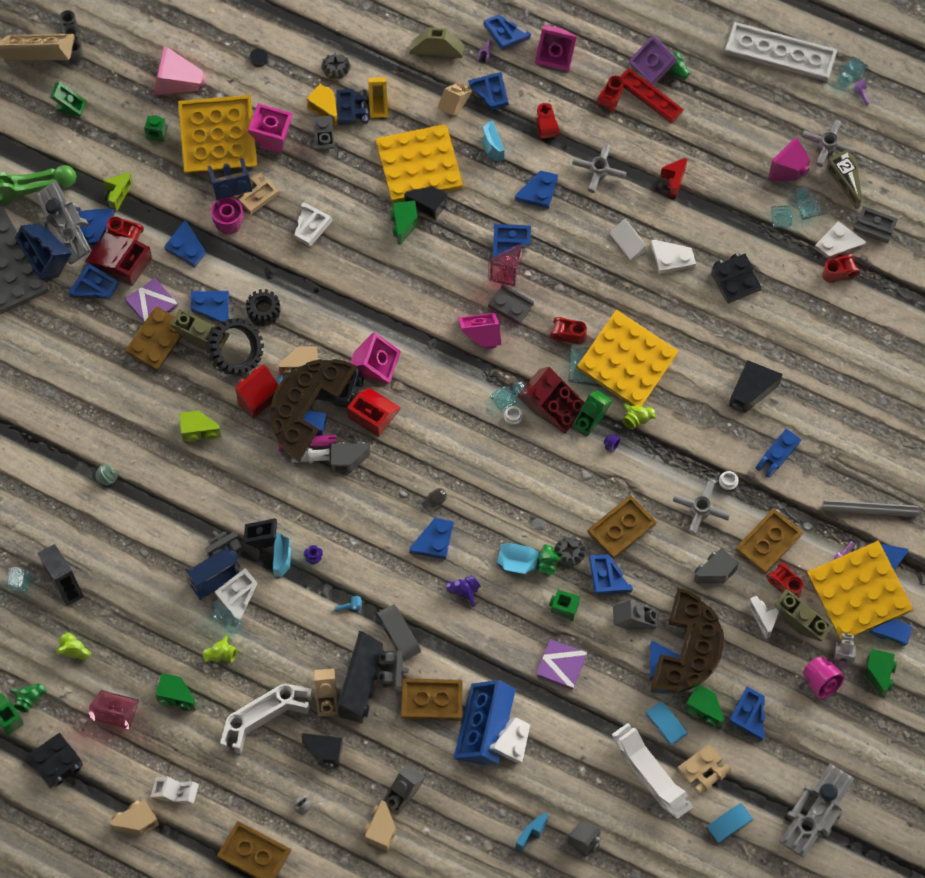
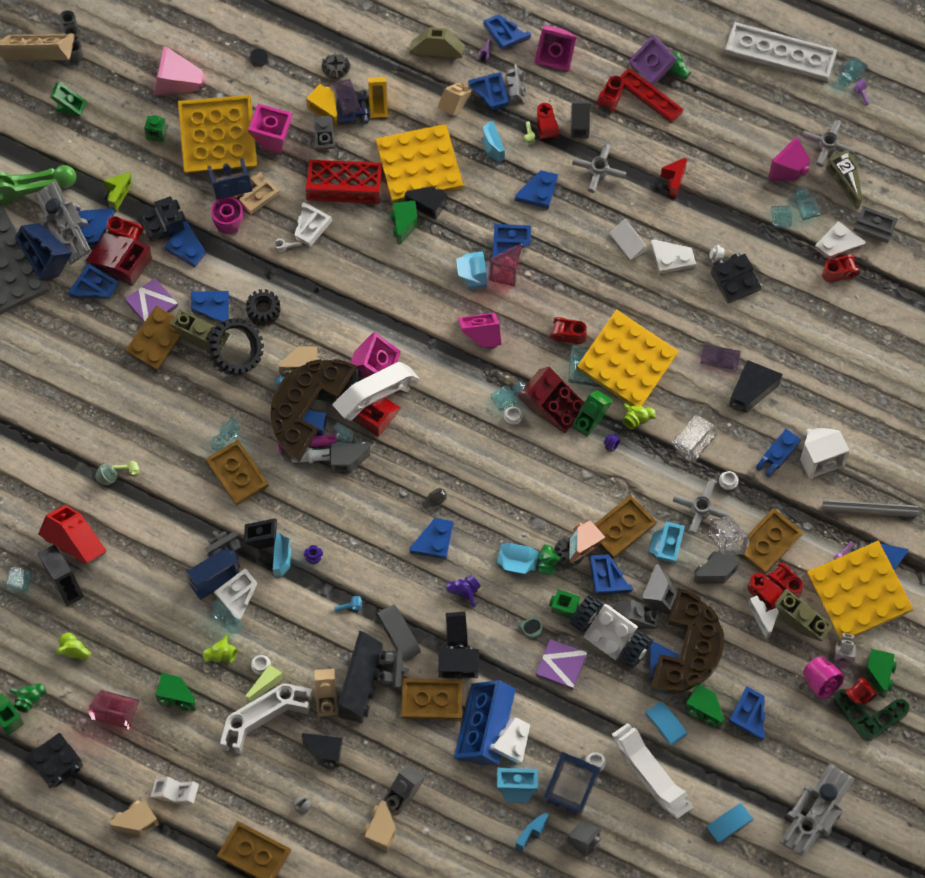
(71, 534): none -> red slope
(132, 467): none -> yellowish green hand
(162, 219): none -> black plate
(198, 426): lime slope -> none
(228, 431): none -> clear light blue plate
(237, 472): none -> pearl gold plate
(256, 391): red slope -> none
(259, 664): none -> white plate
(266, 681): none -> yellowish green slope
(283, 248): none -> white hand
(342, 433): none -> clear light blue plate
(343, 192): none -> red fence
(346, 97): none -> clear purple plate
(374, 388): none -> white piece
(456, 630): none -> black slope
(458, 662): none -> black brick
(473, 270): none -> medium azure slope
(511, 304): dark grey plate -> none
(517, 784): none -> medium azure slope
(518, 91): none -> light grey hinge
(529, 138): none -> yellowish green hand
(531, 627): none -> tile
(571, 783): none -> window
(580, 118): none -> dark grey slope
(584, 540): none -> slope
(596, 759): none -> white plate
(611, 631): none -> plate
(659, 590): none -> slope
(667, 542): none -> medium azure slope
(694, 438): none -> clear brick
(701, 763): tan plate -> none
(716, 253): none -> white plate
(720, 357): none -> clear purple plate
(728, 536): none -> clear brick
(766, 592): none -> red piece
(823, 451): none -> white piece
(861, 692): none -> red piece
(873, 721): none -> dark green beam
(893, 630): blue slope -> none

